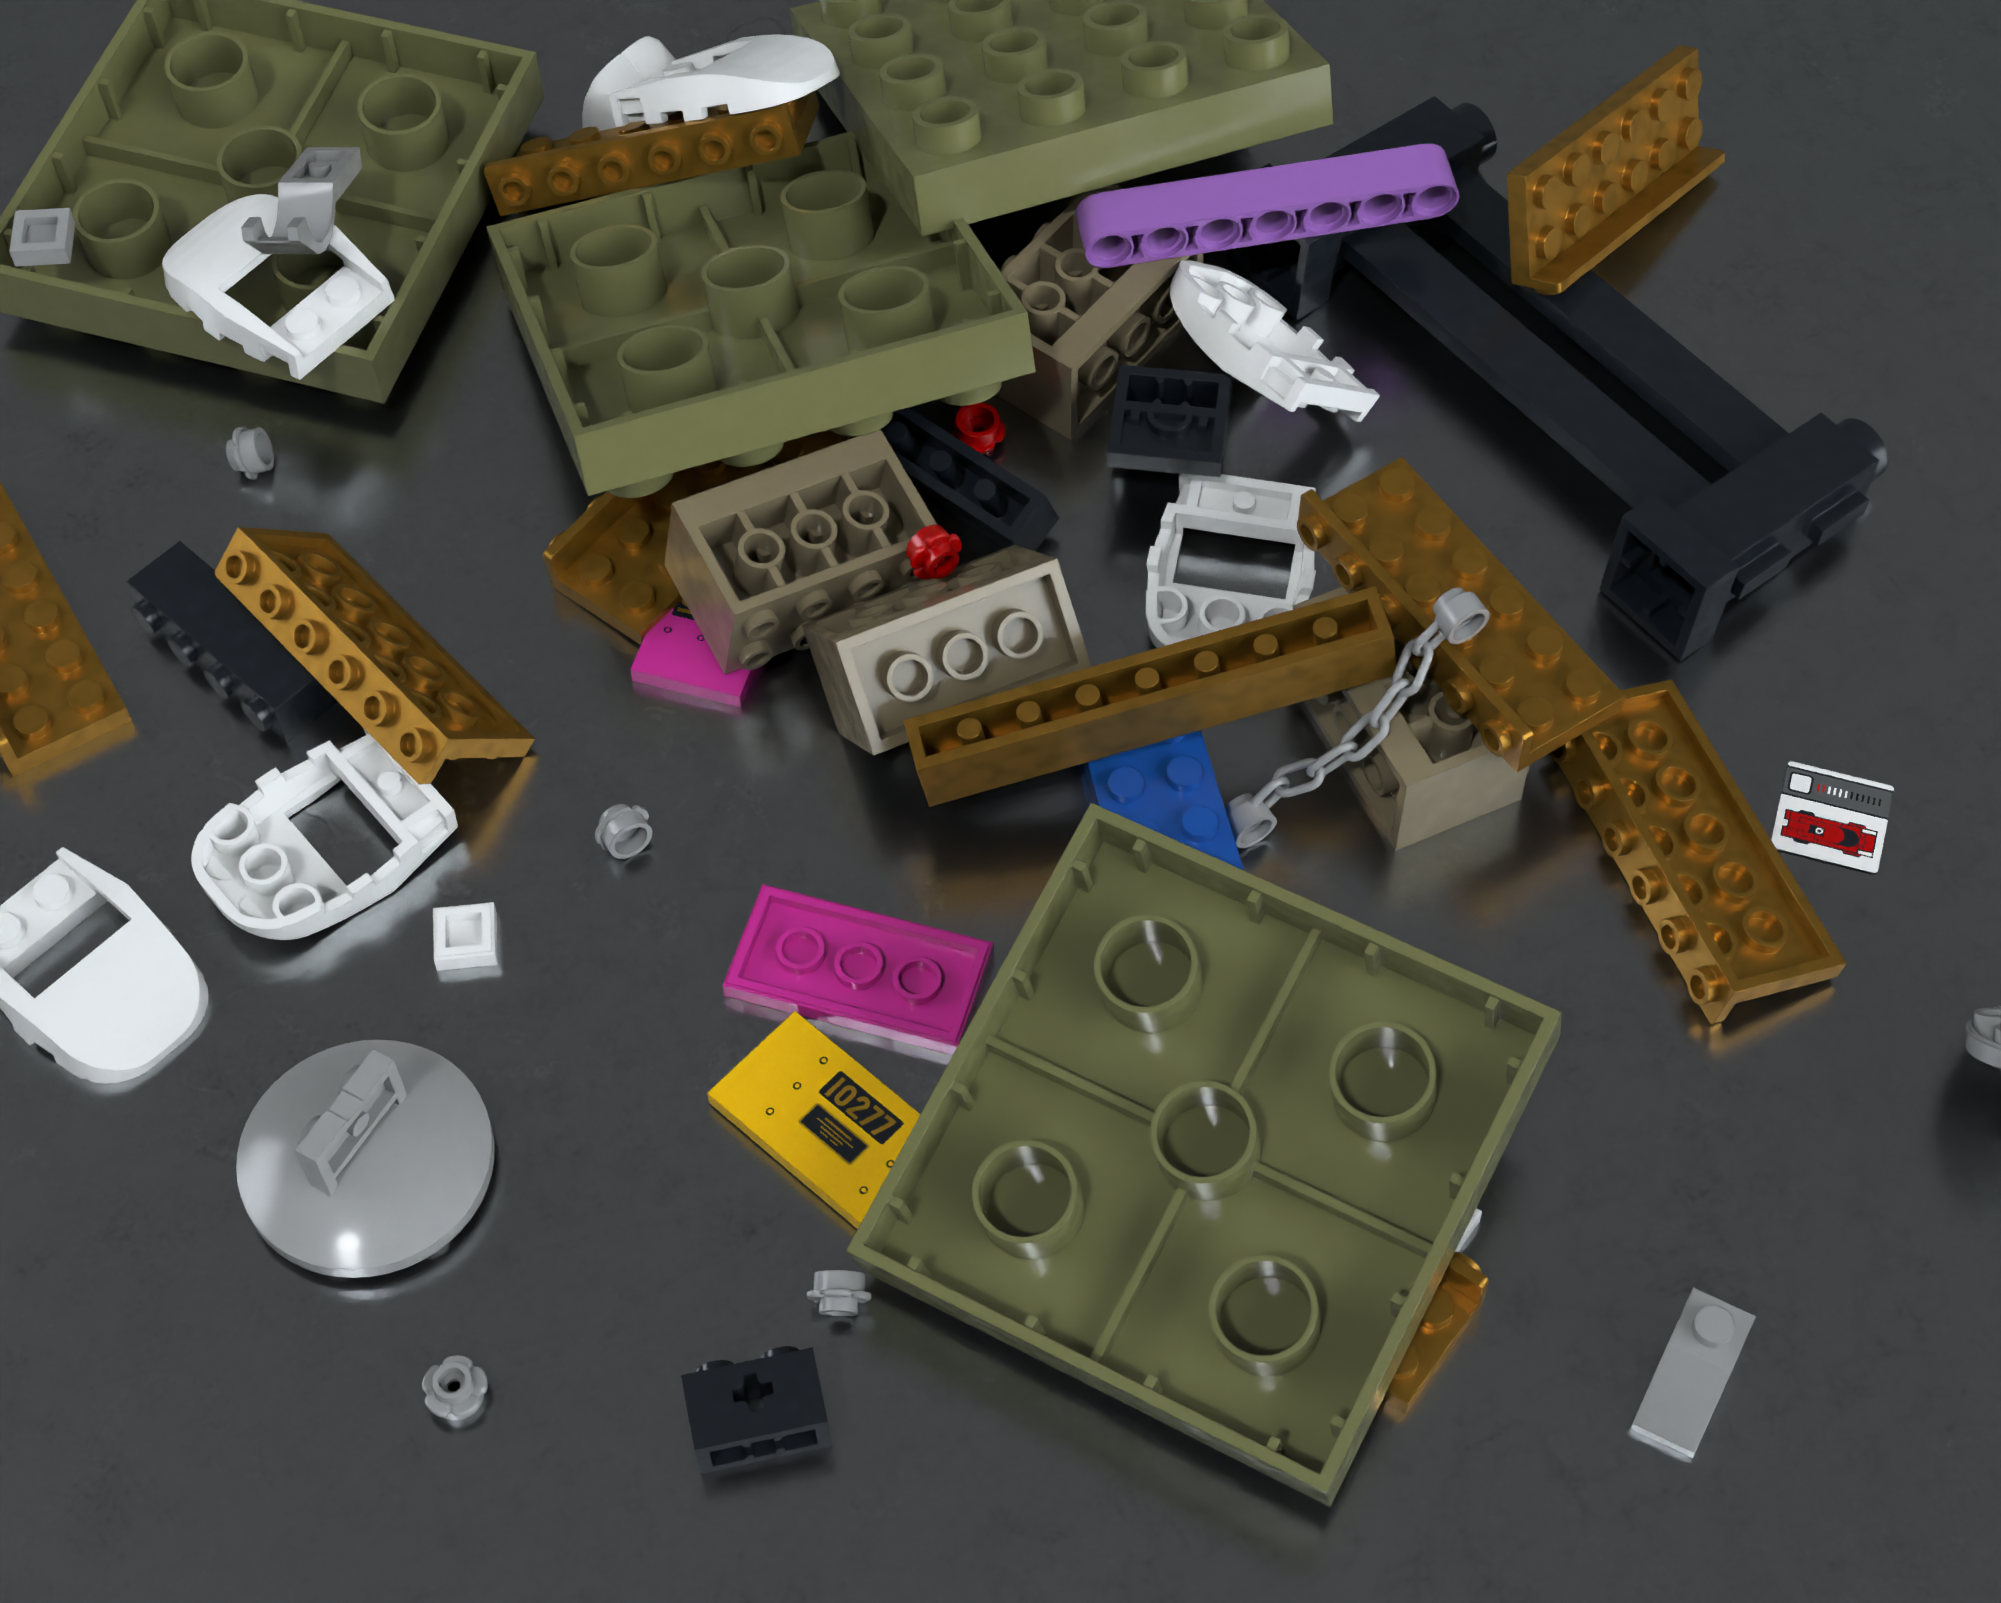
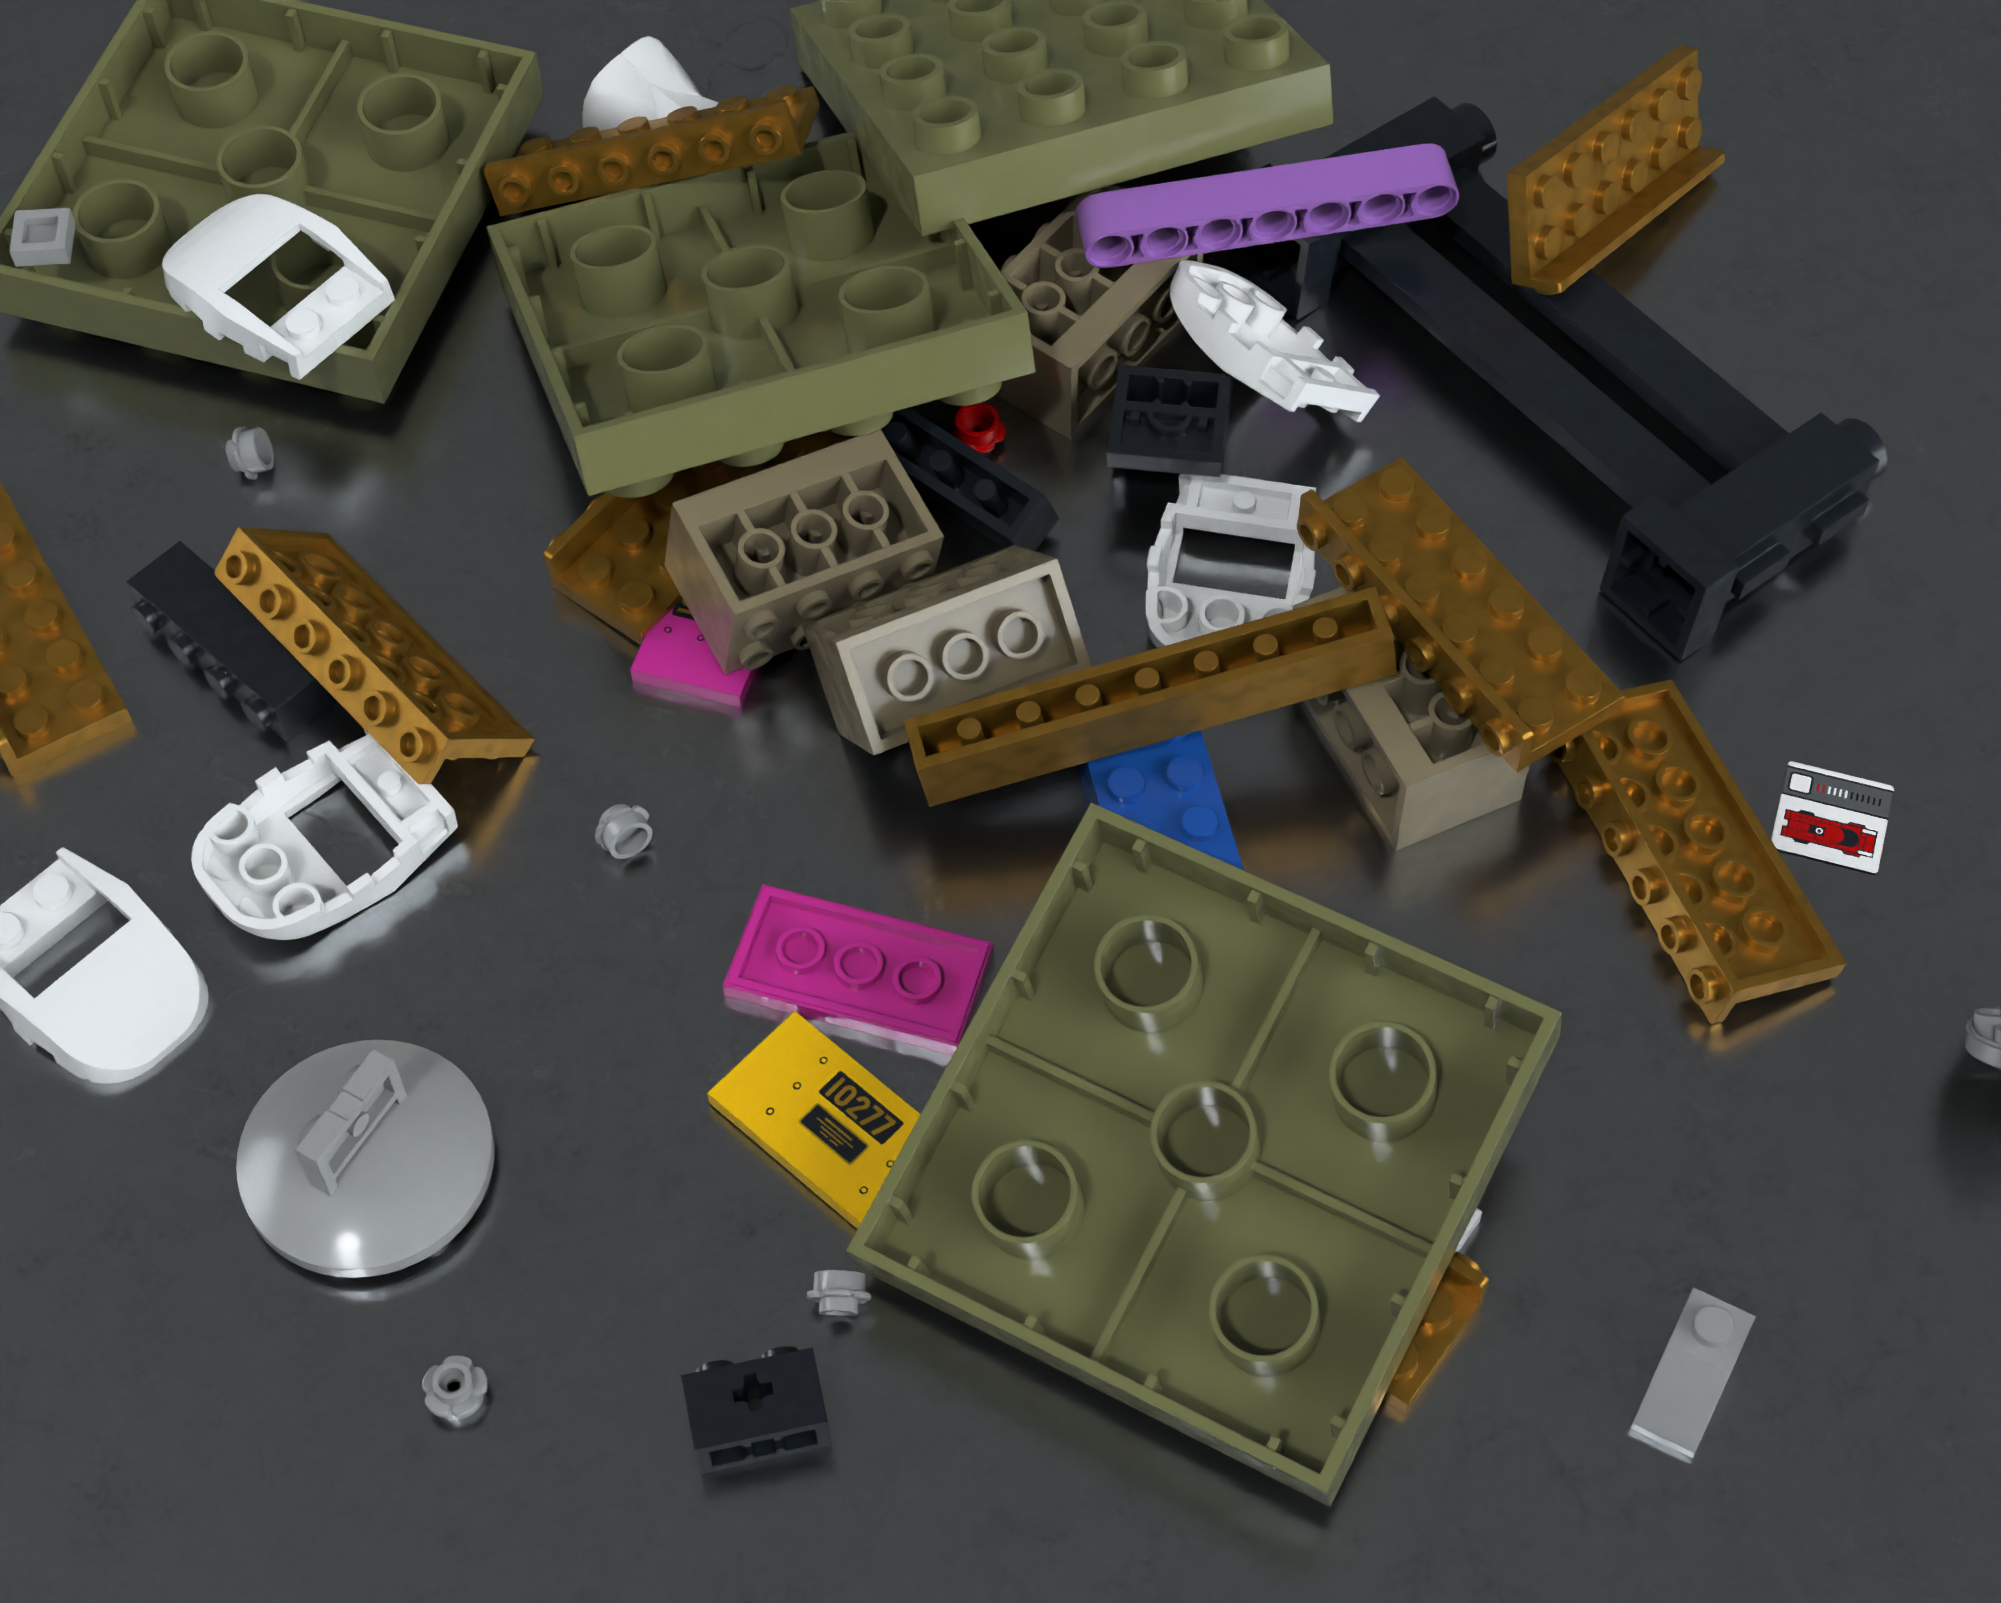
(306, 202): light grey piece -> none
(465, 936): white tile -> none
(739, 73): white slope -> none
(933, 552): red plate -> none
(1458, 618): light grey piece -> none

